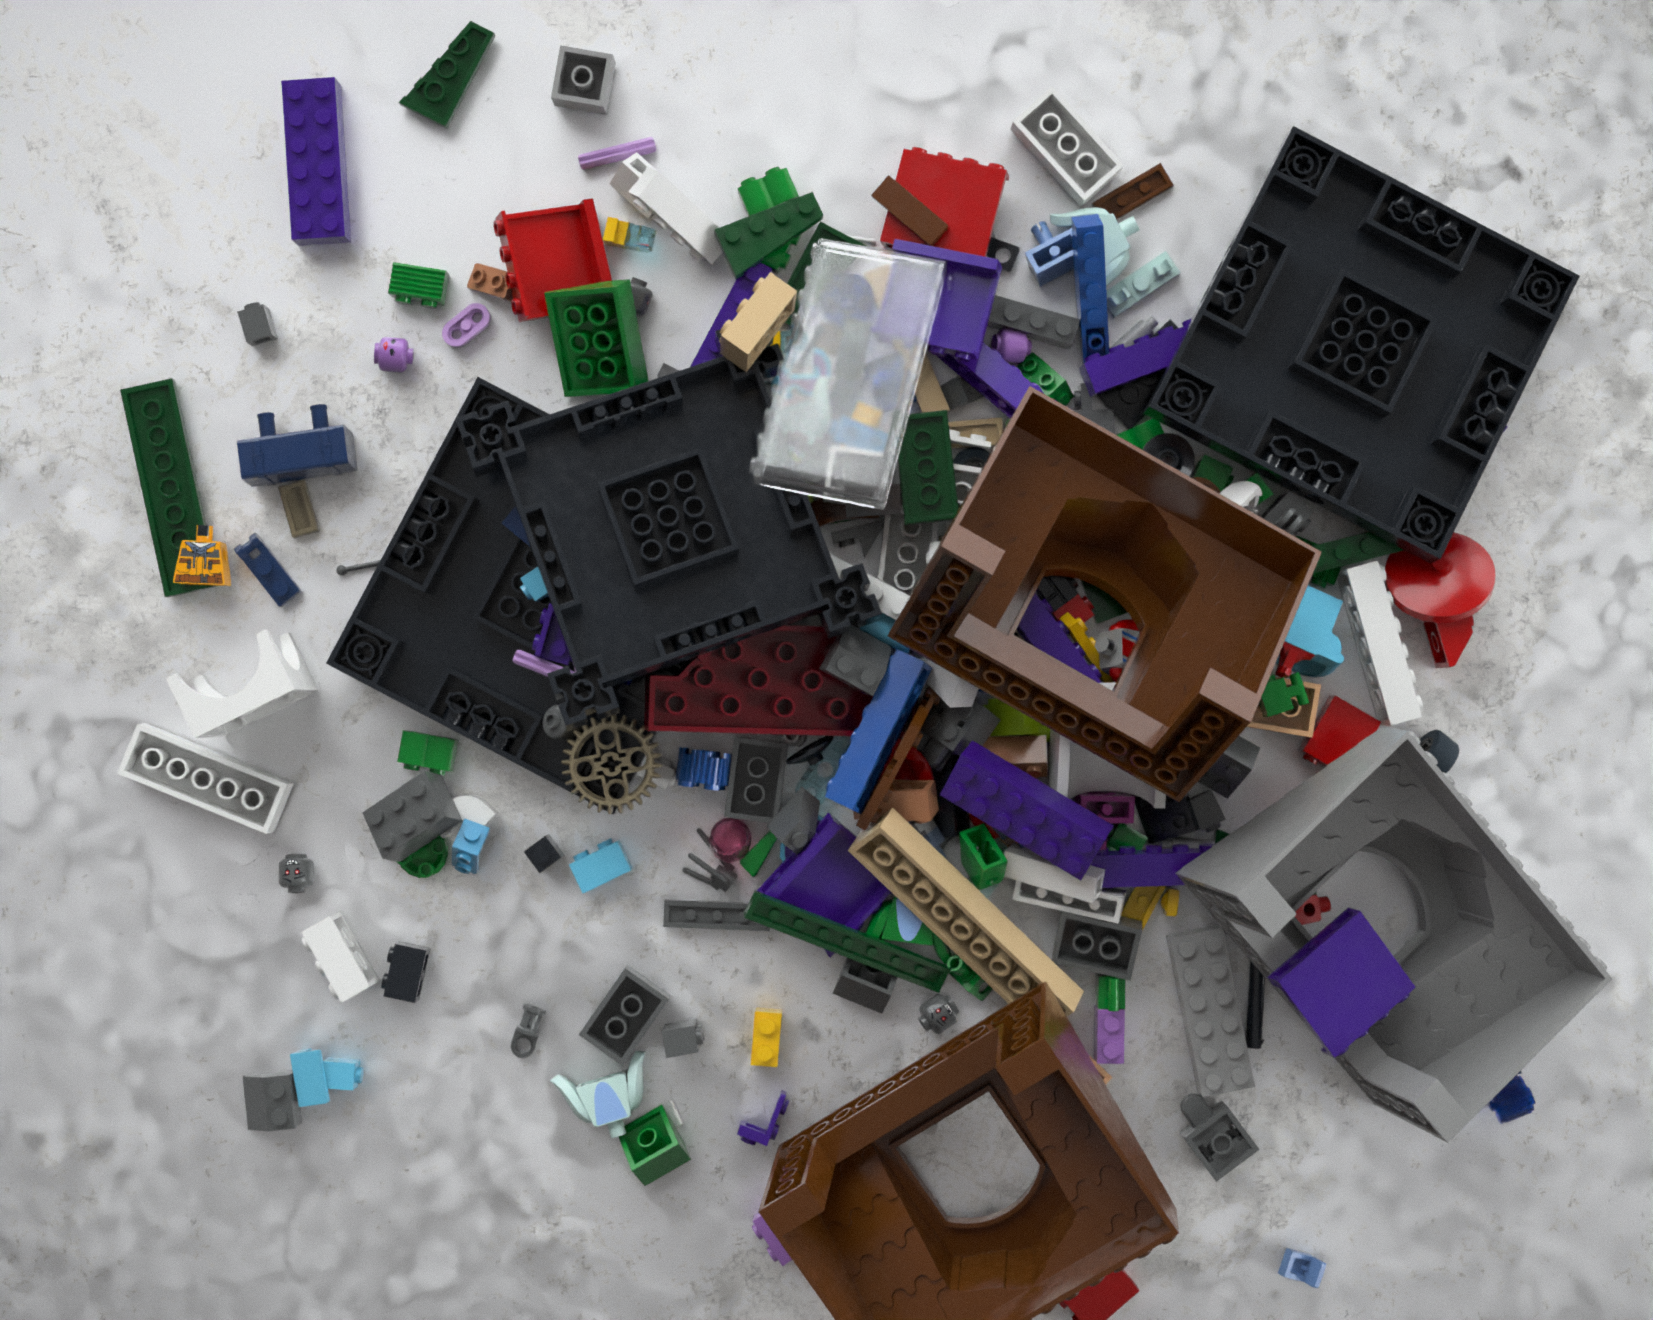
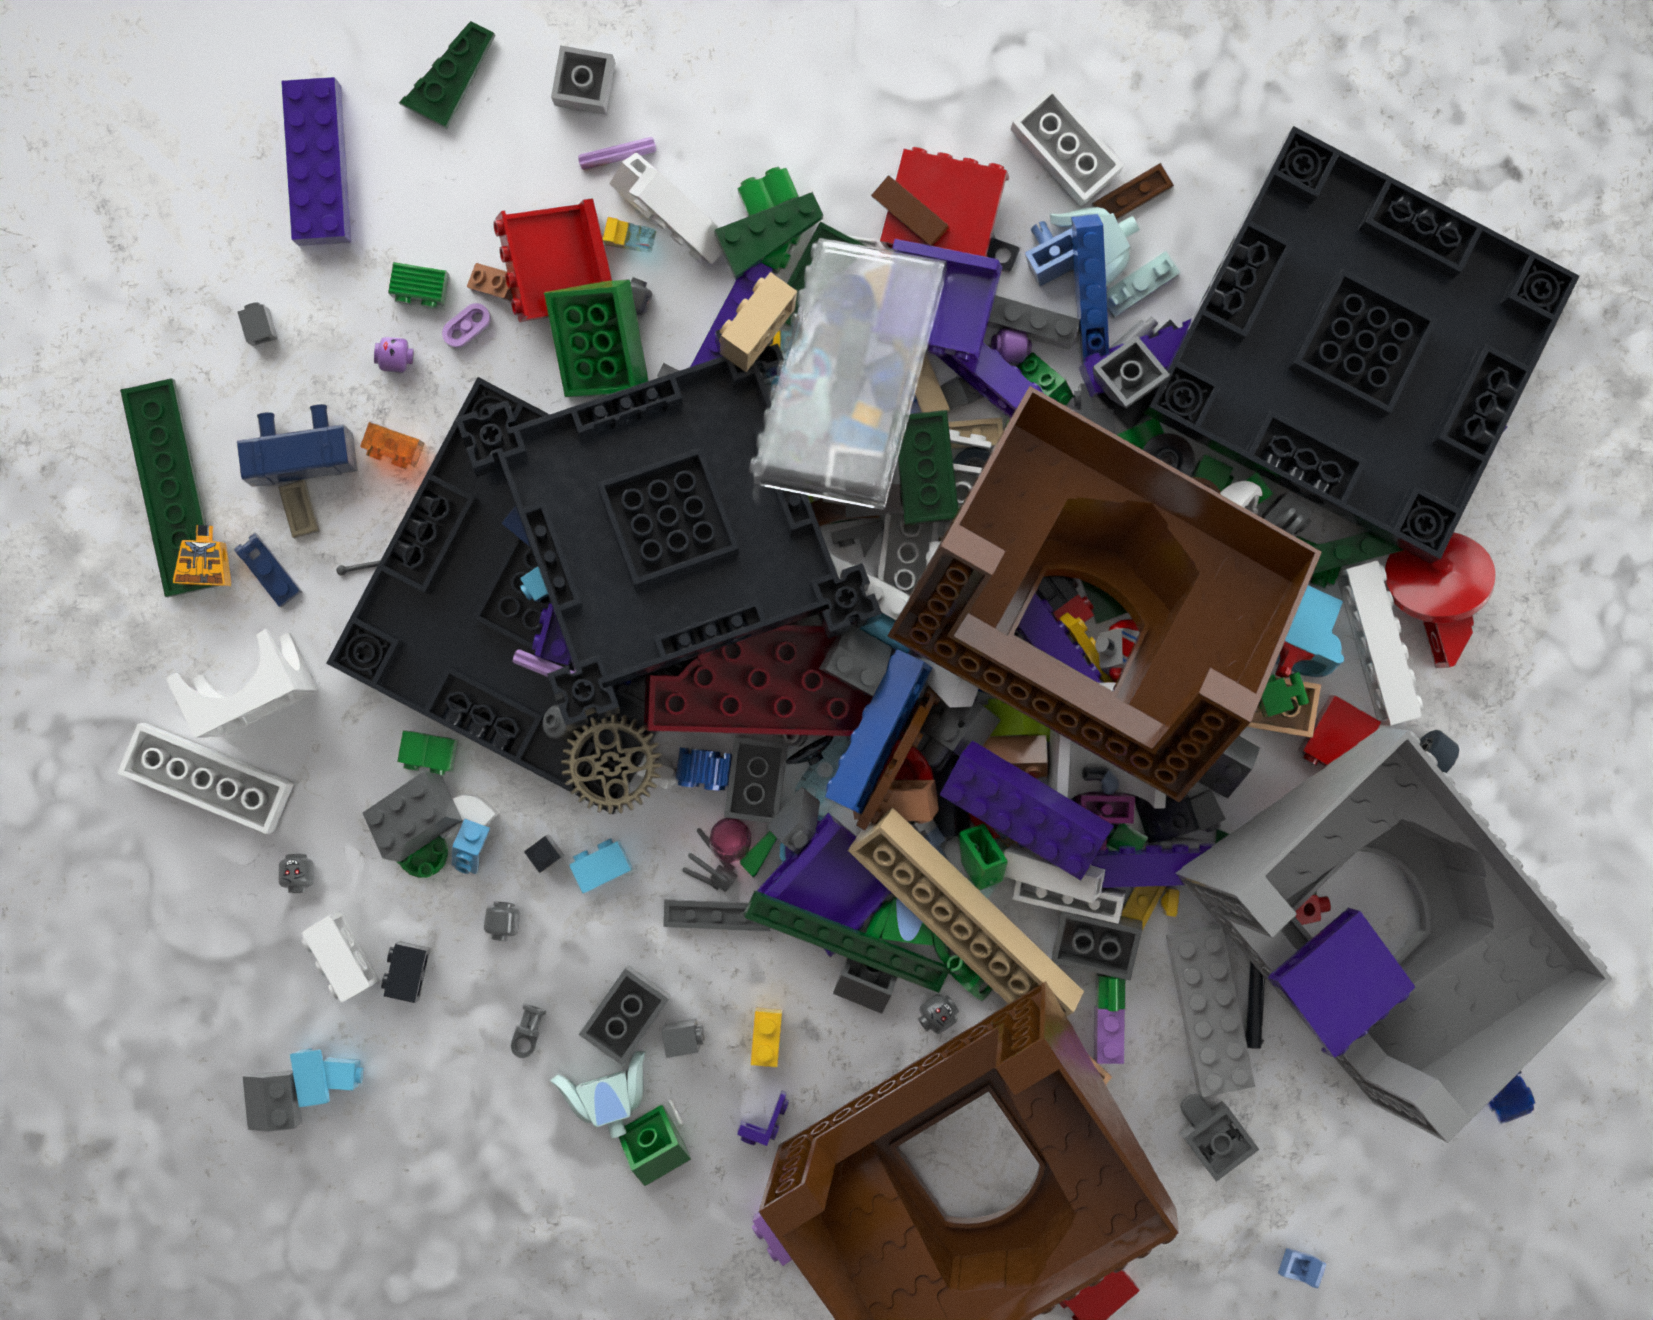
(391, 444): none -> clear orange brick
(501, 920): none -> dark grey head
(1104, 775): none -> arm
(1129, 373): none -> dark grey slope

